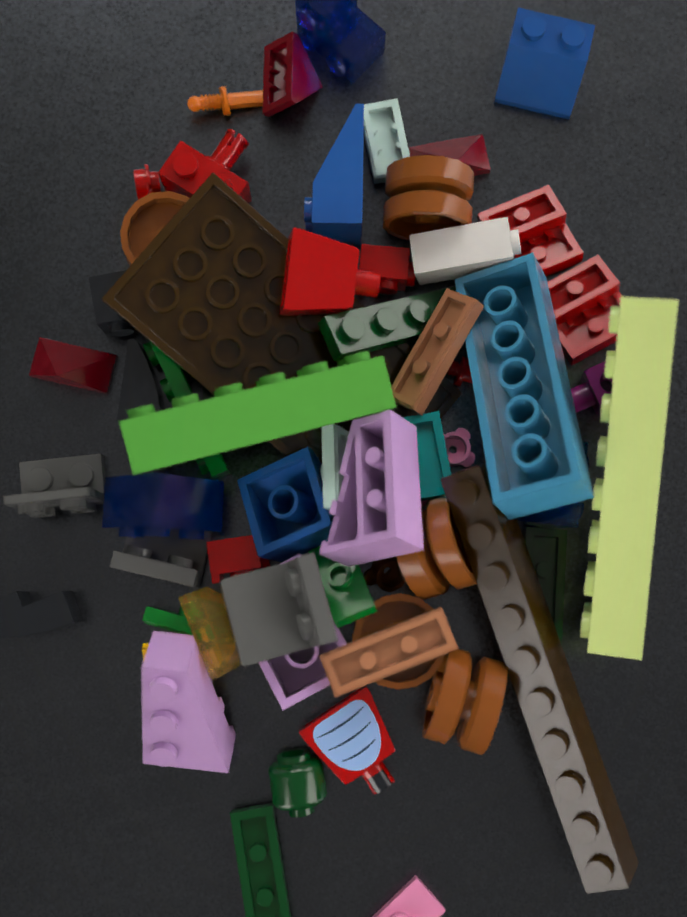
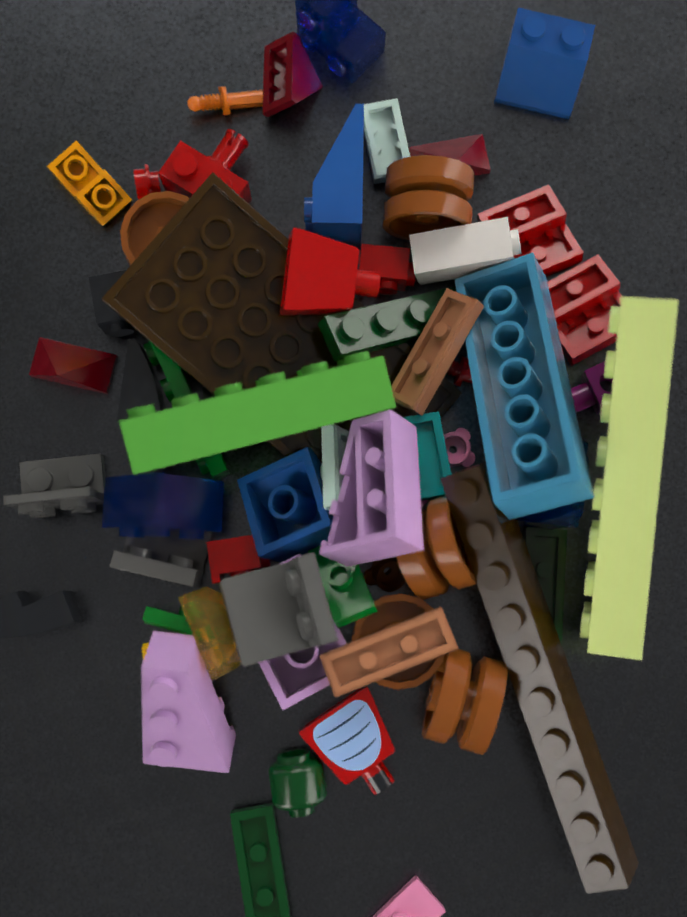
(89, 183): none -> light orange slope

